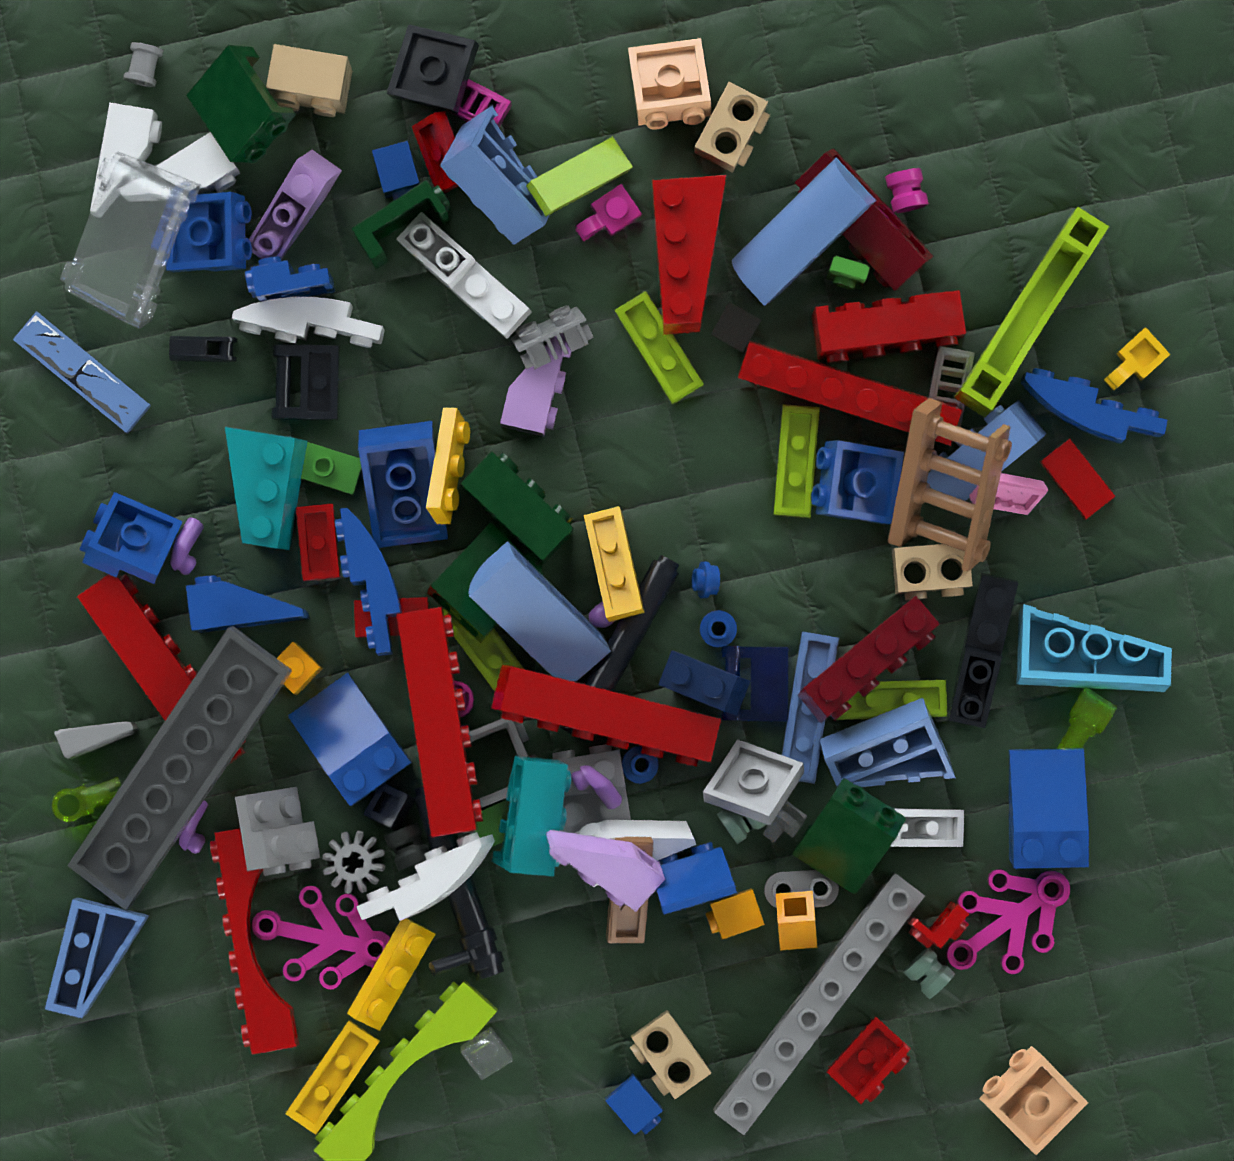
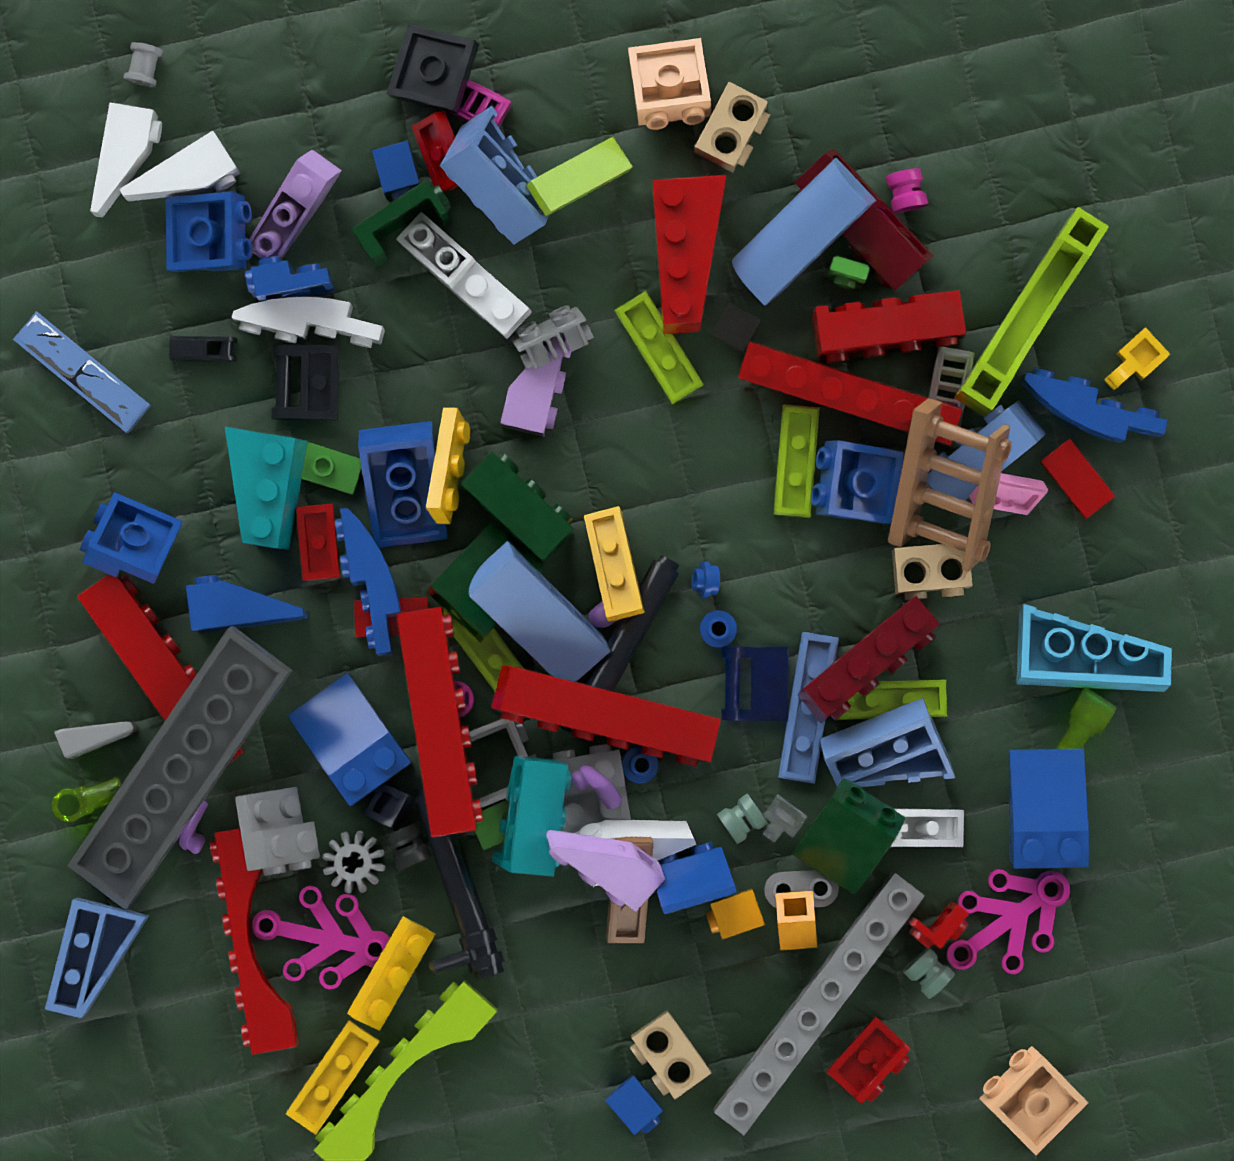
(129, 238): clear windscreen -> none
(183, 544): medium lavender arm -> none
(239, 106): dark green panel -> none
(303, 667): light orange brick -> none
(309, 80): tan brick -> none
(433, 881): white slope -> none
(486, 1053): clear plate -> none
(612, 212): dark pink plate -> none
(704, 682): dark blue brick -> none
(753, 782): light grey plate -> none
(982, 650): black slope -> none

